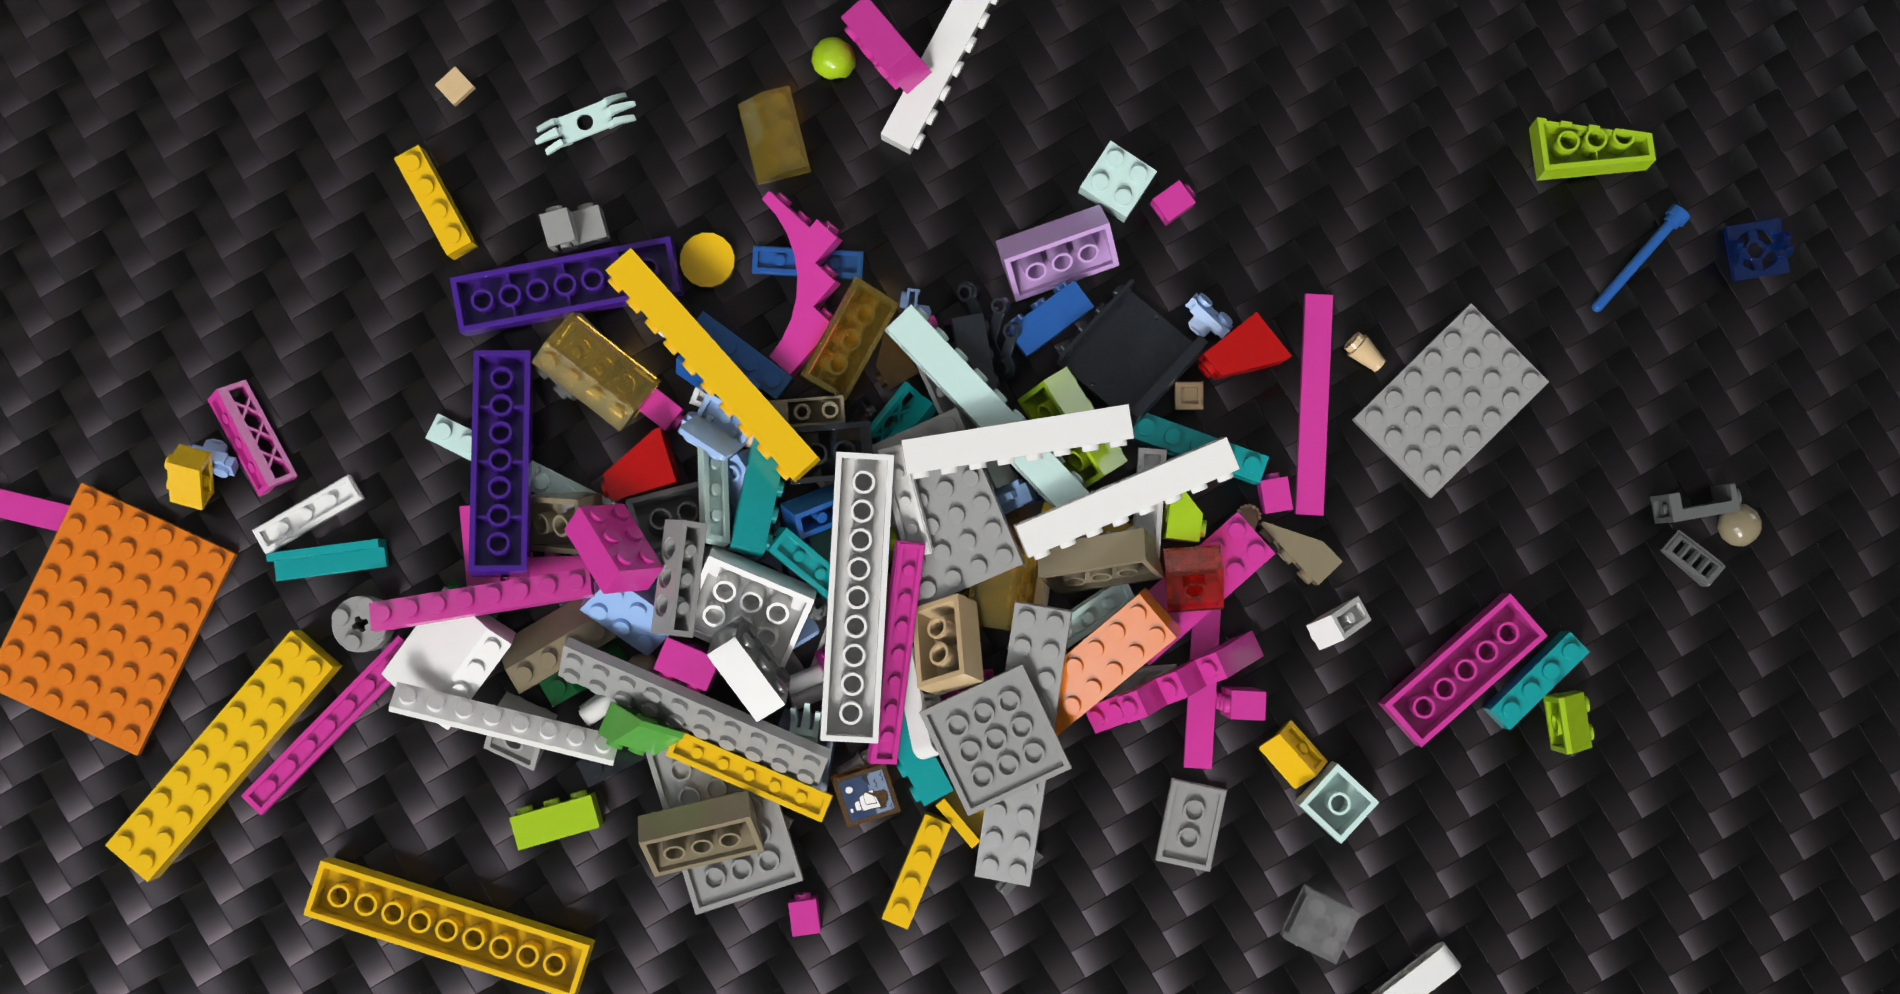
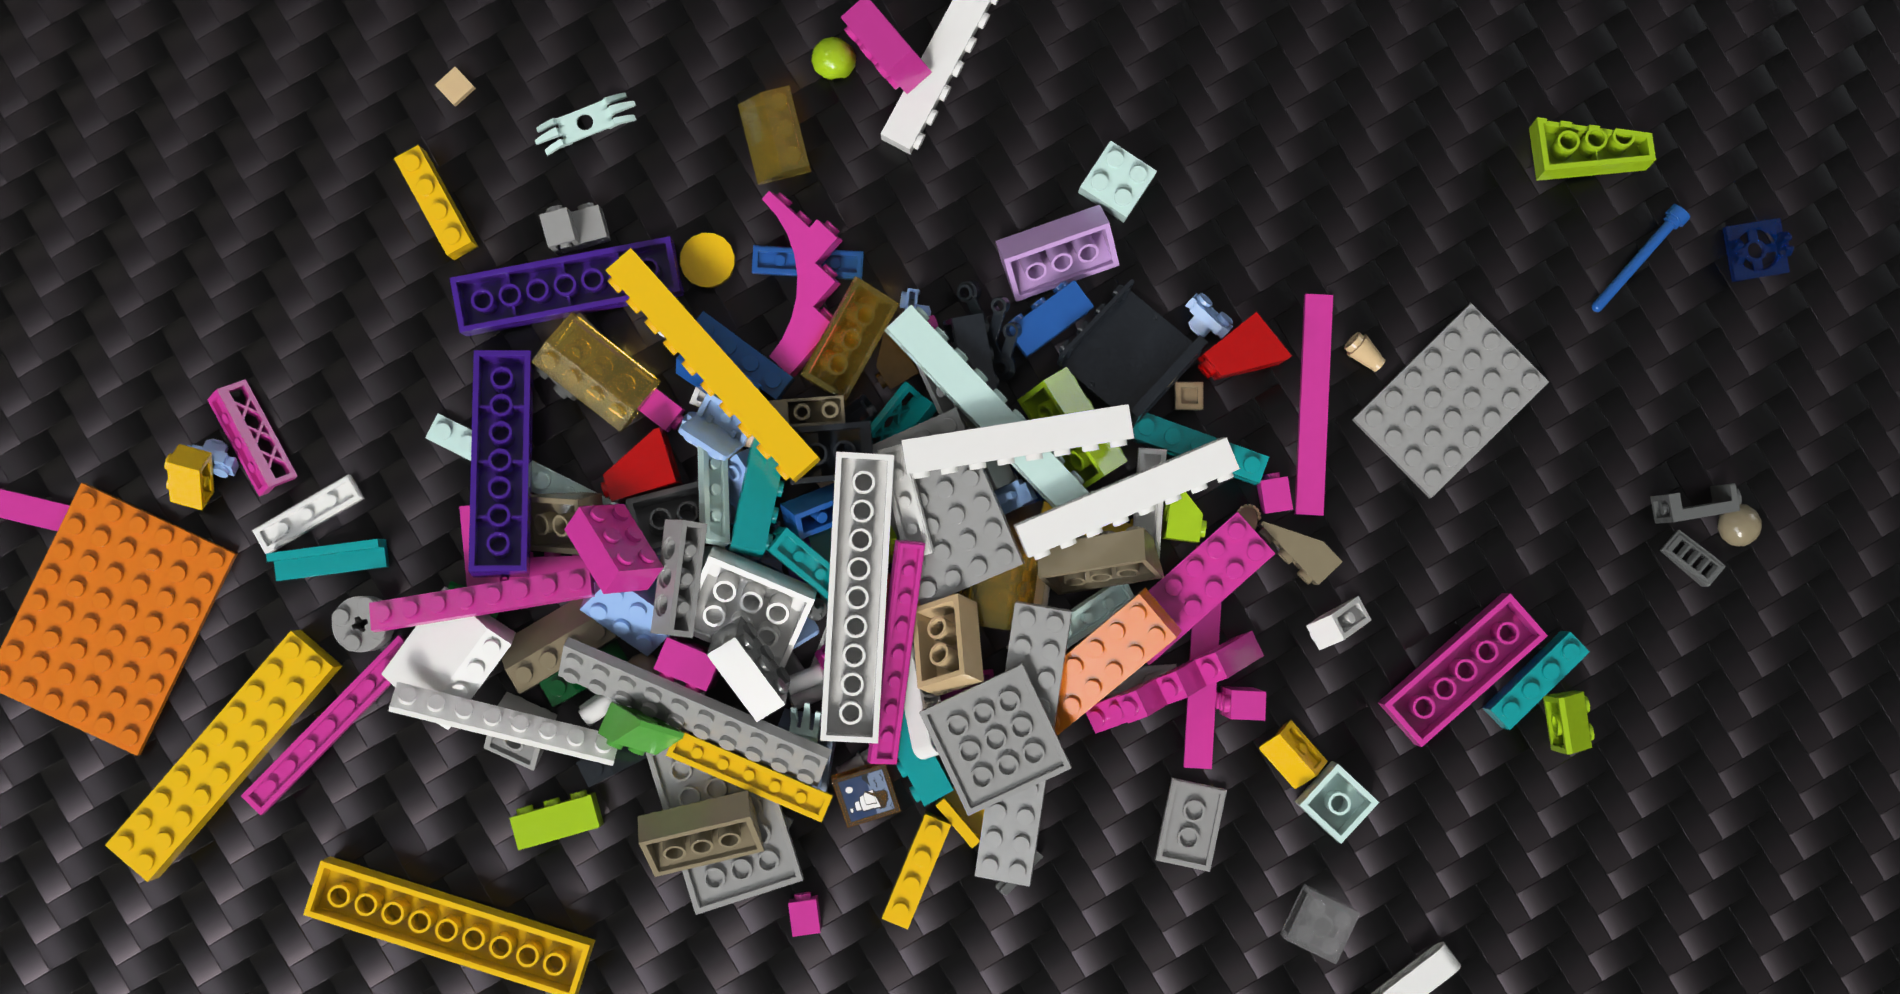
(1173, 202): dark pink brick -> none
(1194, 578): clear red slope -> none

